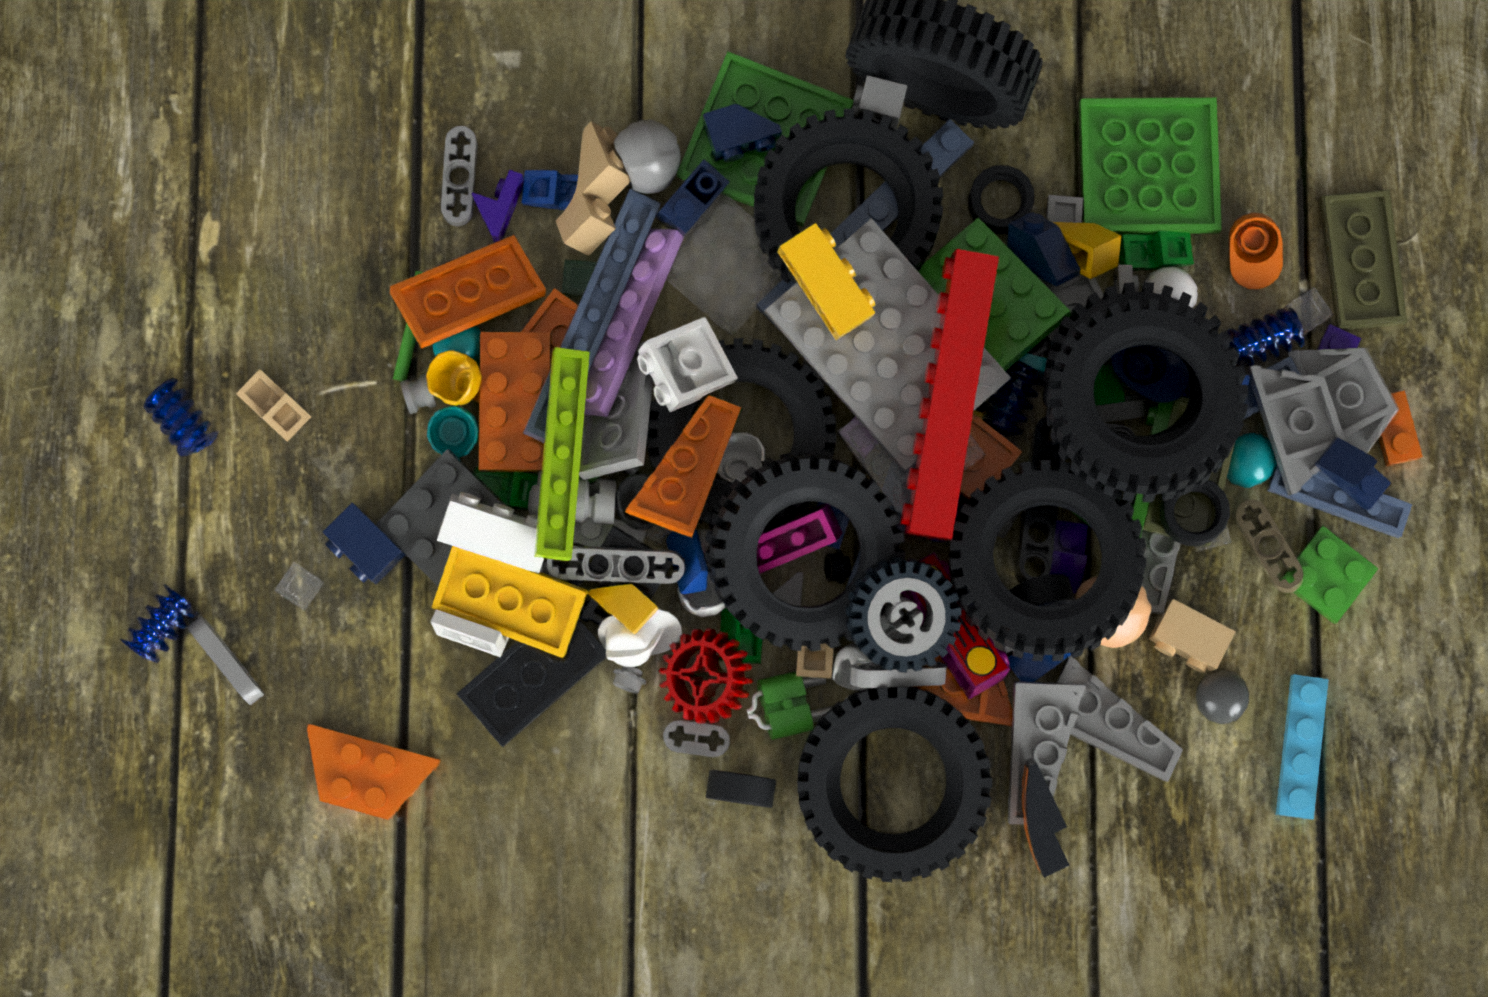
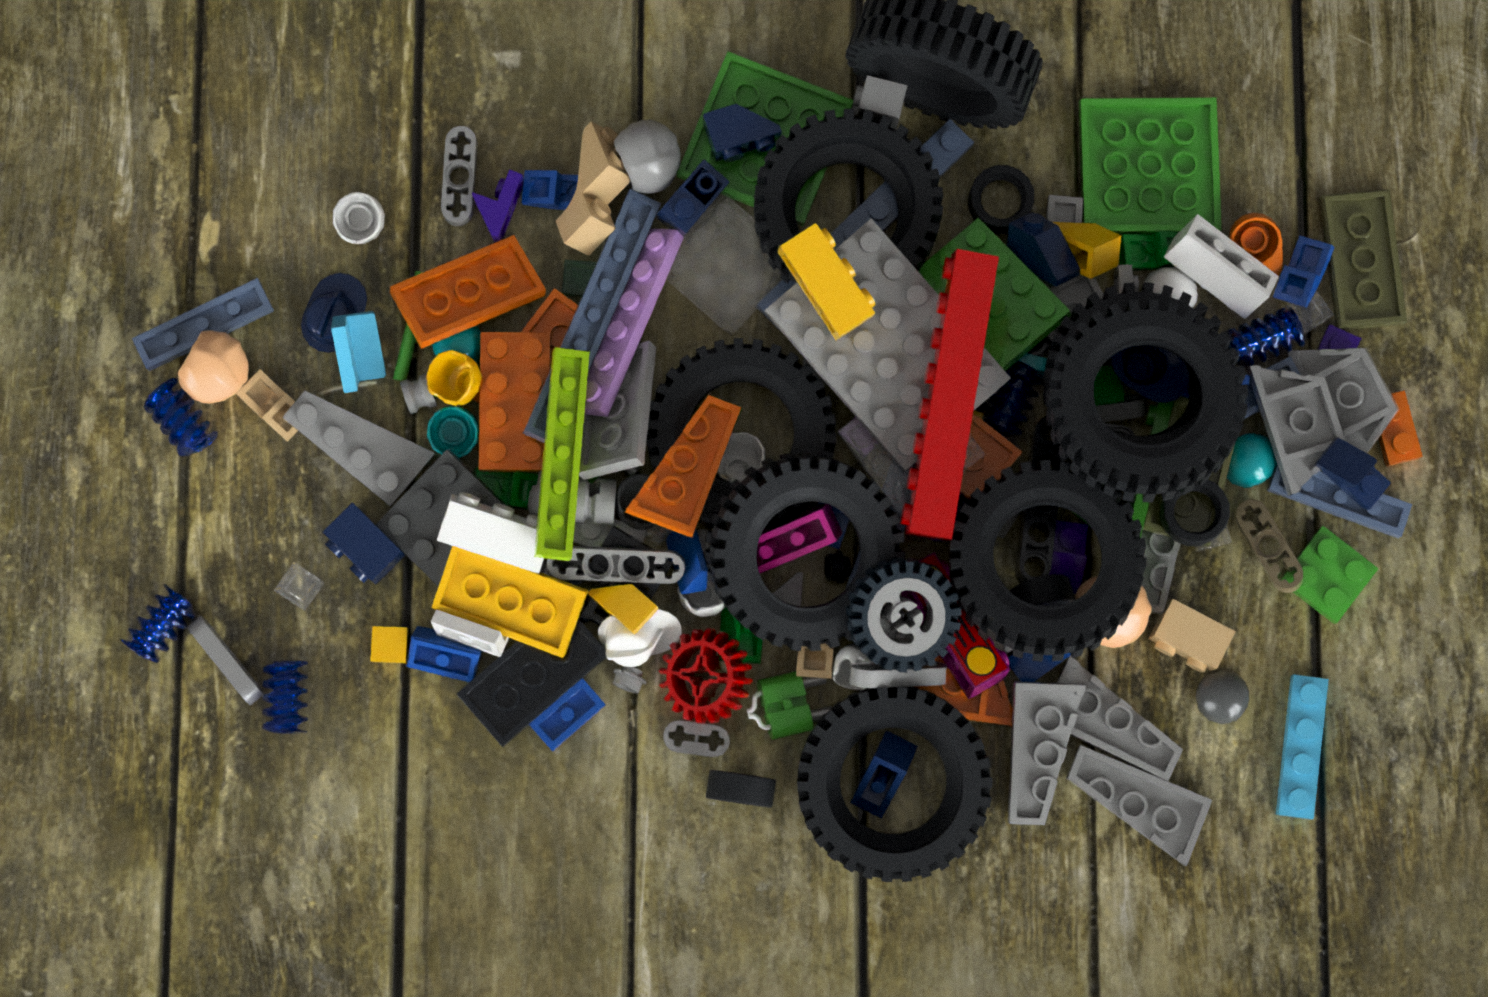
(214, 368): none -> light nougat piece
(219, 314): none -> sand blue plate
(284, 697): none -> clear blue piece
(332, 297): none -> dark blue piece
(357, 349): none -> medium azure panel
(358, 218): none -> white hair
(364, 772): orange wing -> none
(365, 450): none -> light grey wing
(389, 644): none -> yellow tile
(442, 656): none -> blue slope
(567, 714): none -> blue plate
(685, 364): white plate -> none
(884, 774): none -> dark blue slope
(1041, 821): black slope -> none
(1150, 805): none -> light grey wing
(1221, 266): none -> white brick
(1304, 273): none -> blue slope

